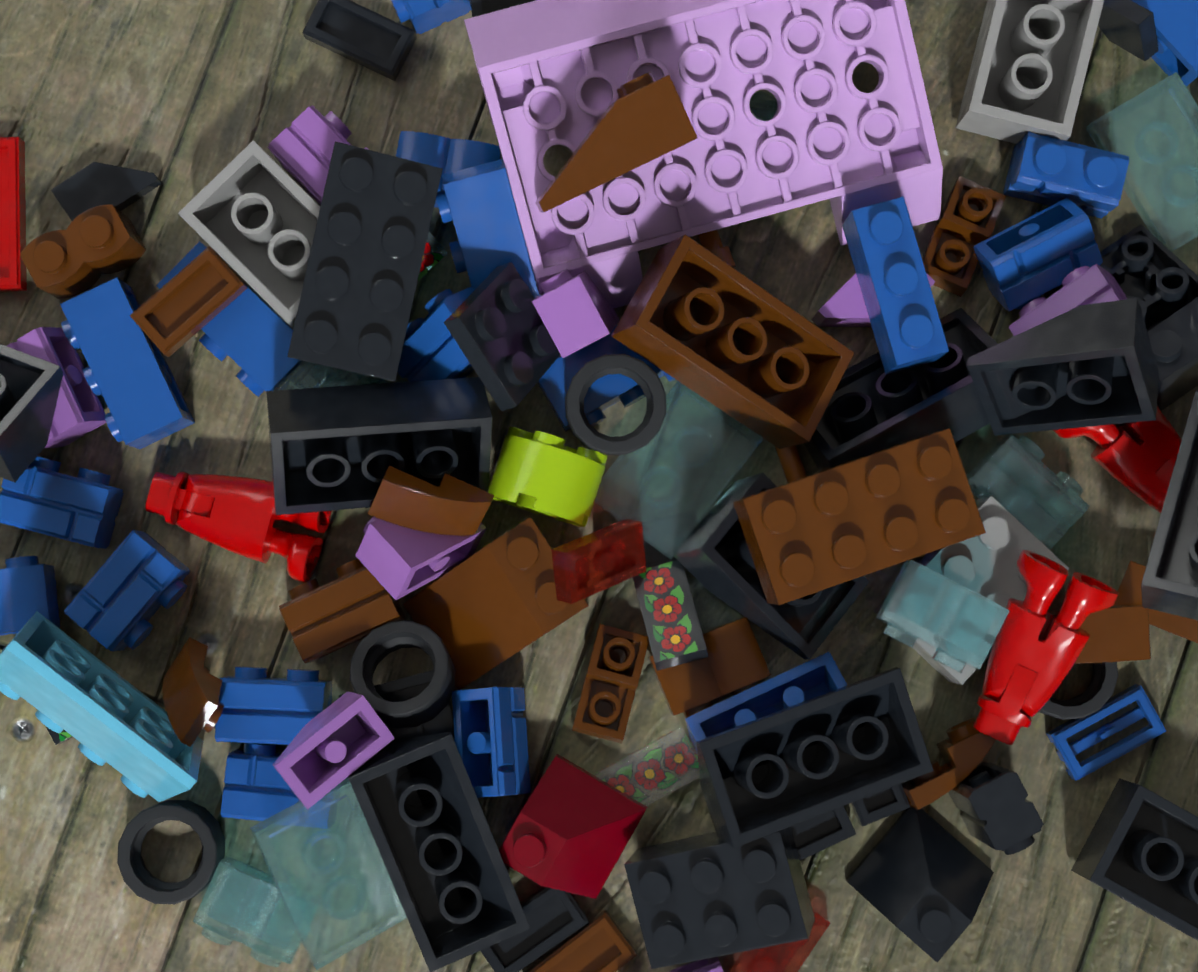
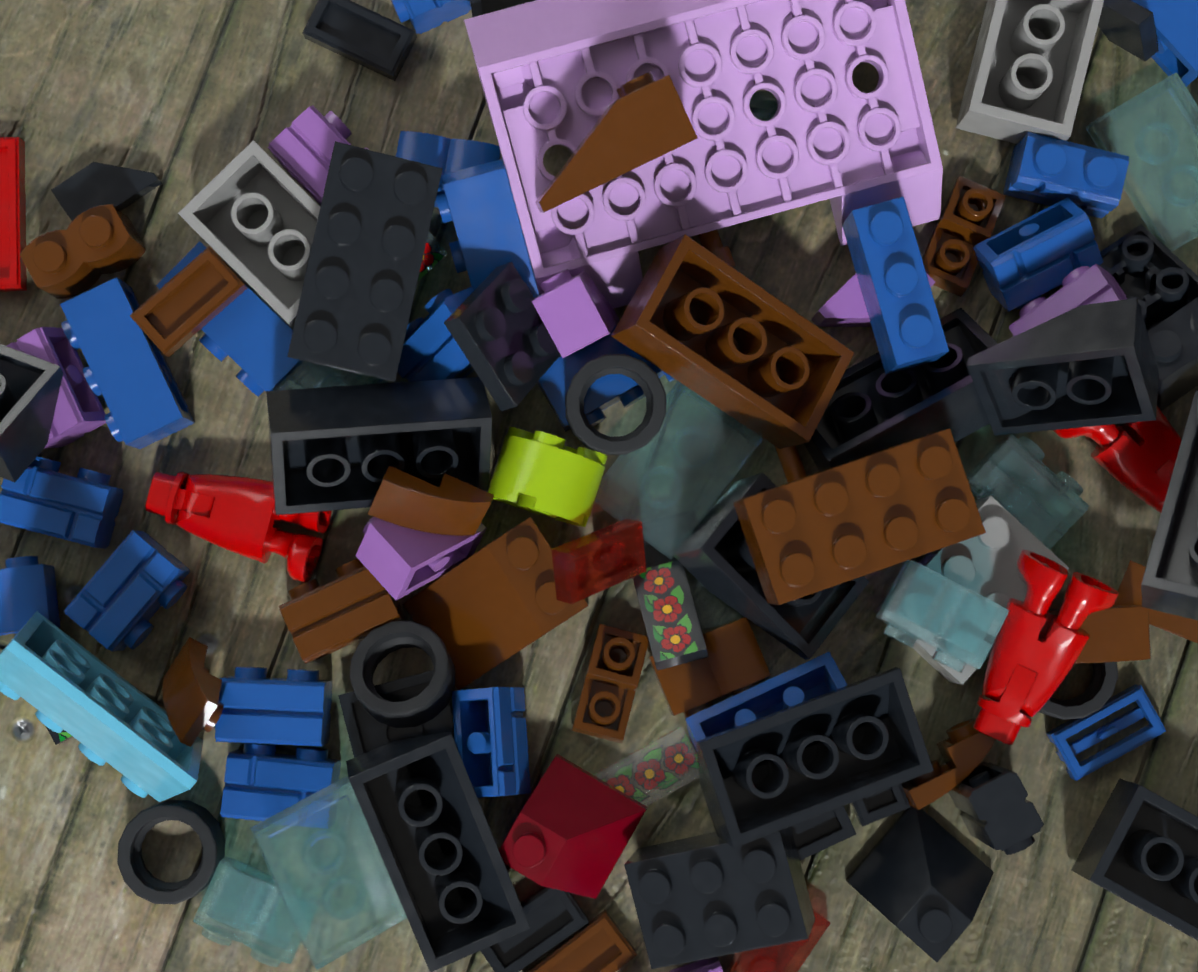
(332, 747): medium lavender slope -> none

